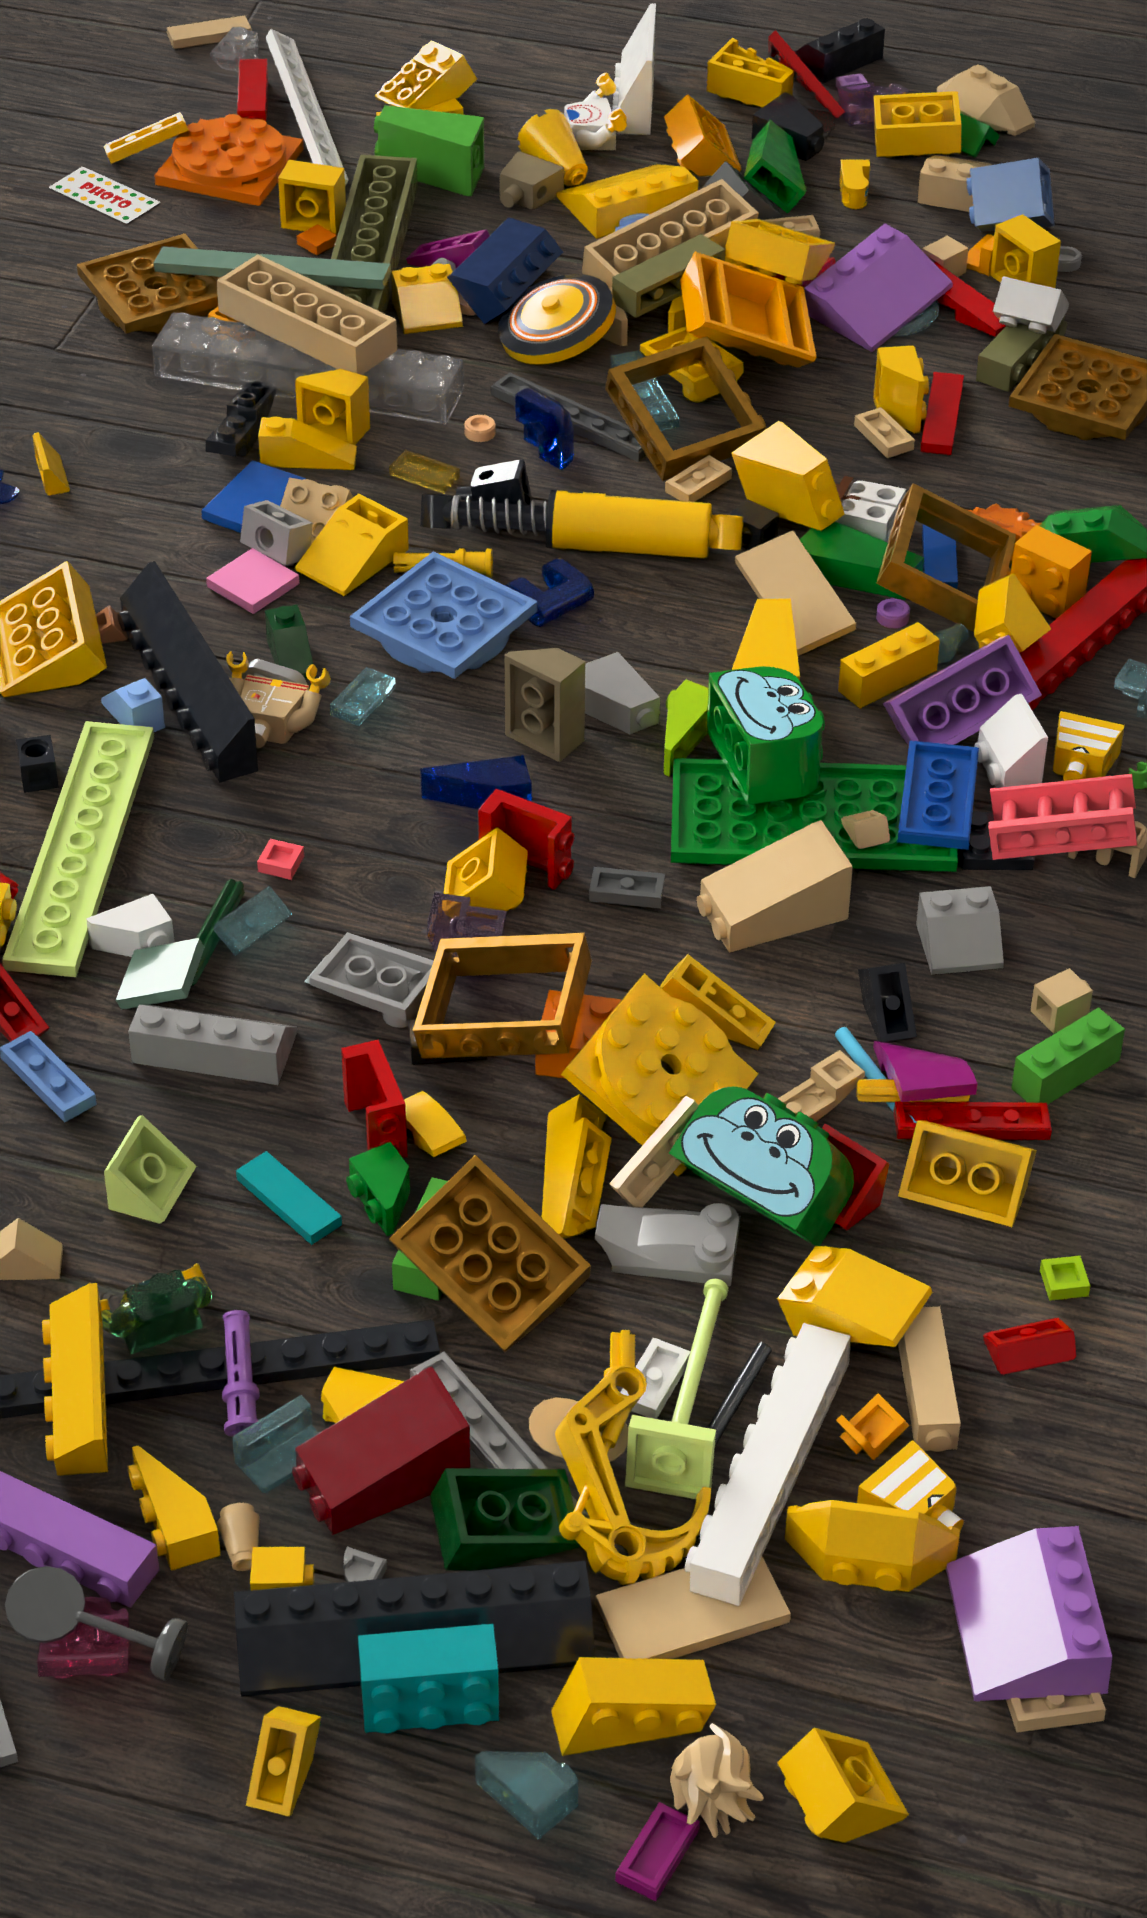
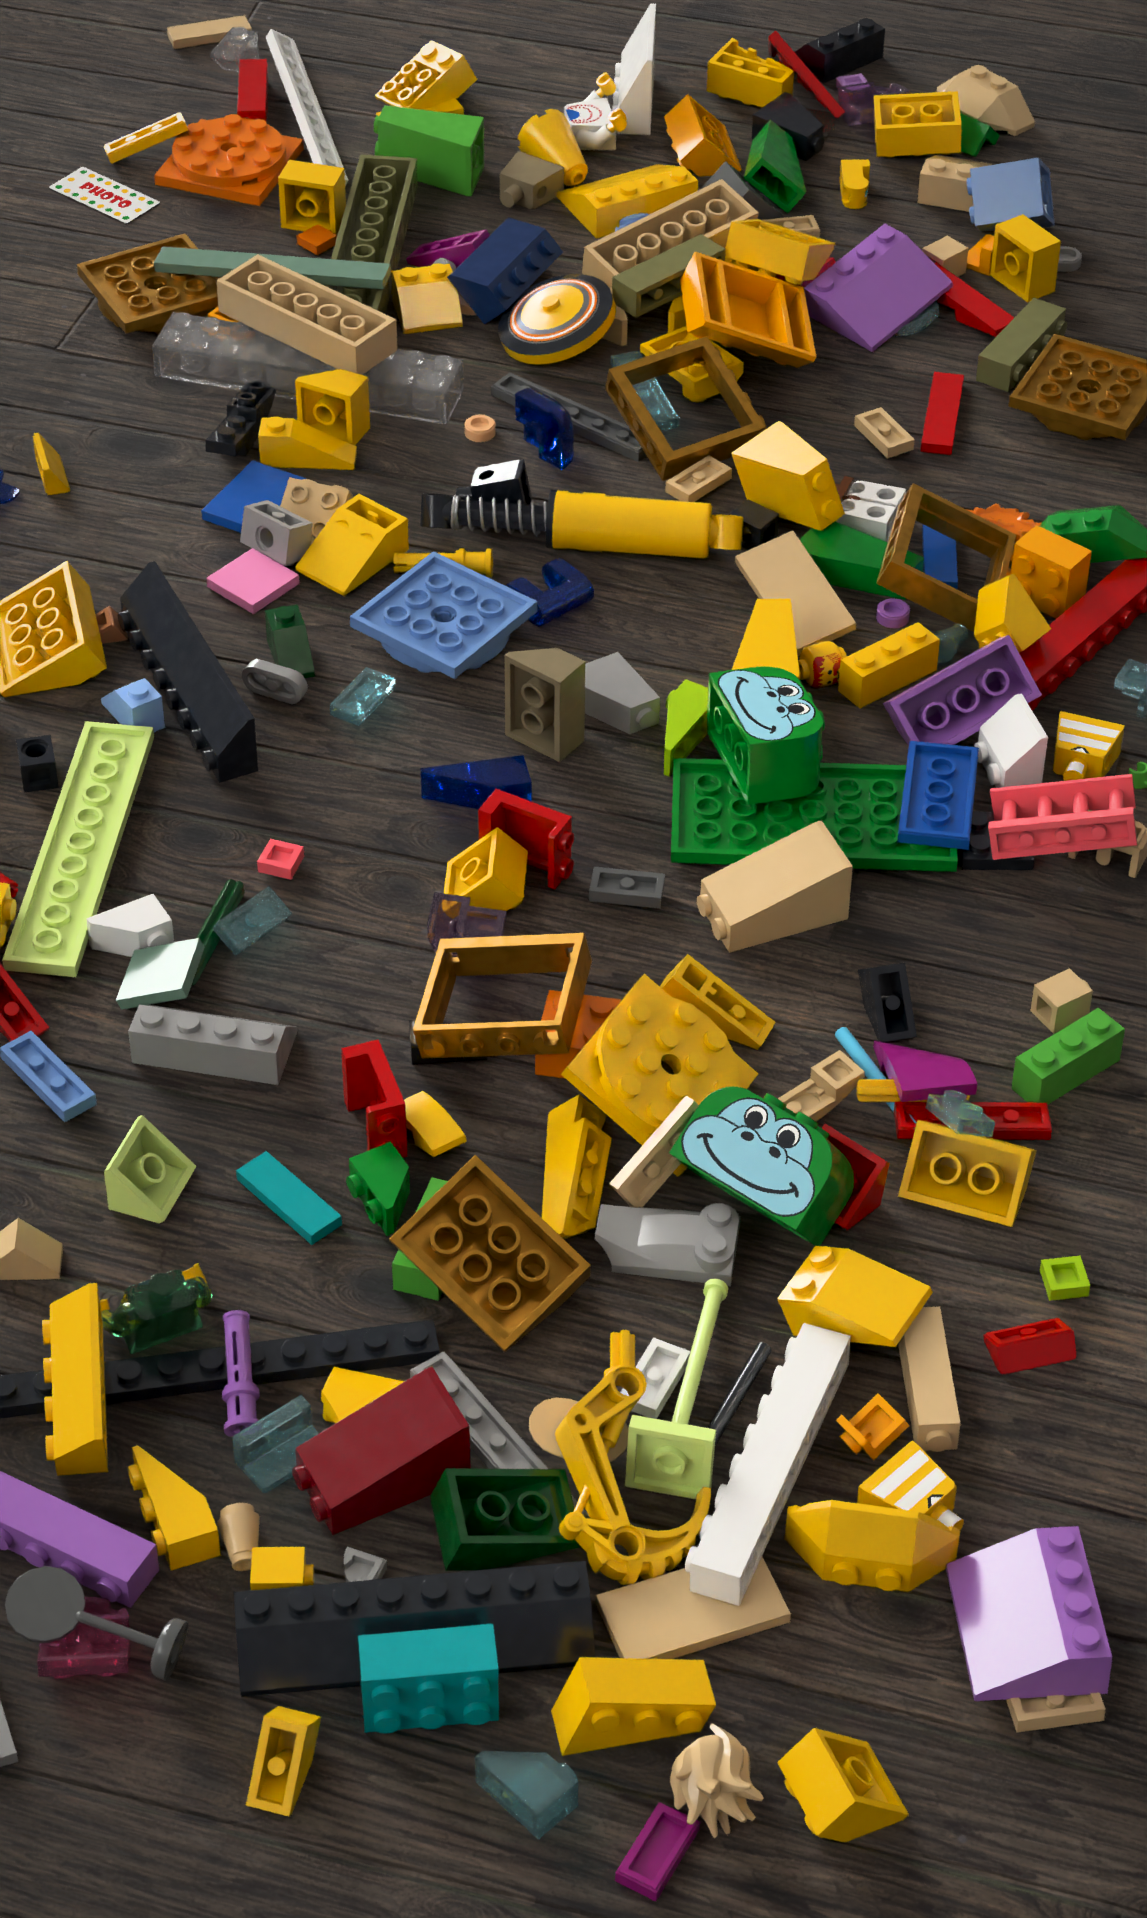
(278, 705): tan torso -> none
(375, 977): light grey slope -> none
(424, 471): clear yellow tile -> none
(821, 664): none -> yellow head
(867, 828): tan slope -> none
(901, 386): yellow slope -> none
(960, 930): light grey slope -> none
(960, 1114): none -> clear light blue plate
(1030, 305): white slope -> none

